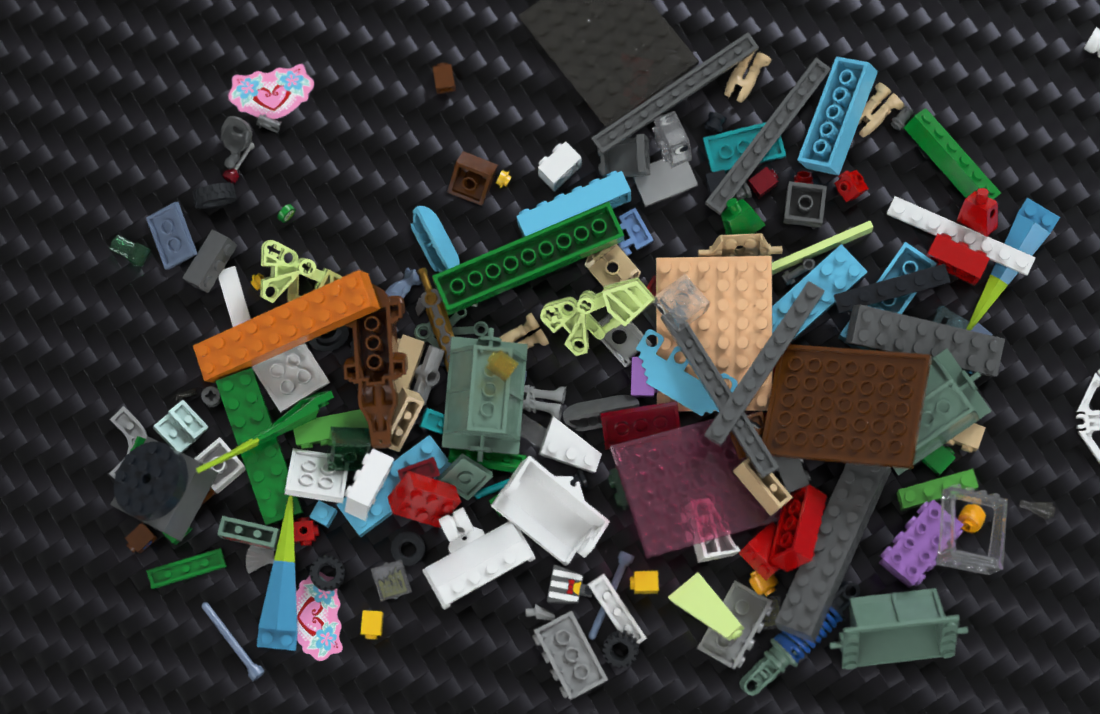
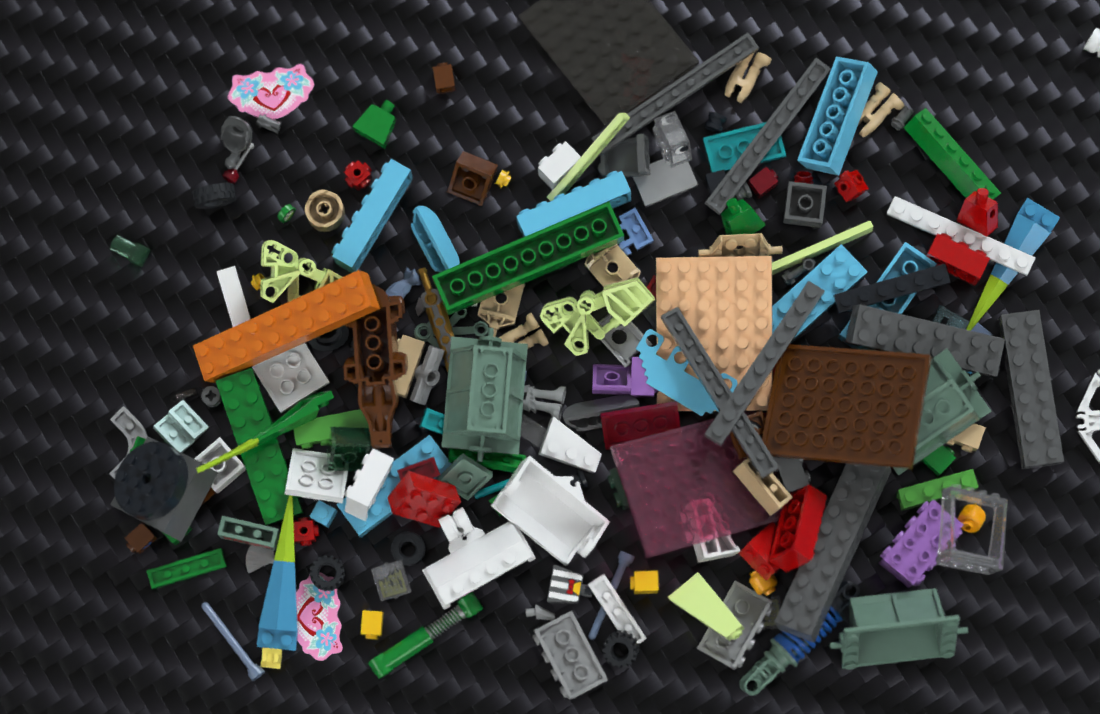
(171, 235): sand blue tile -> none
(210, 261): dark grey brick -> none
(271, 658): none -> light yellow tile
(334, 206): none -> tan brick
(360, 181): none -> red brick
(372, 216): none -> medium azure brick
(376, 123): none -> green torso
(404, 417): tan brick -> none
(423, 637): none -> green piece
(501, 314): none -> tan plate
(501, 364): clear yellow brick -> none
(590, 155): none -> yellowish green tile
(611, 379): none -> medium lavender slope
(681, 303): clear brick -> none
(1030, 389): none -> dark grey brick
(1043, 509): clear smoke cone -> none

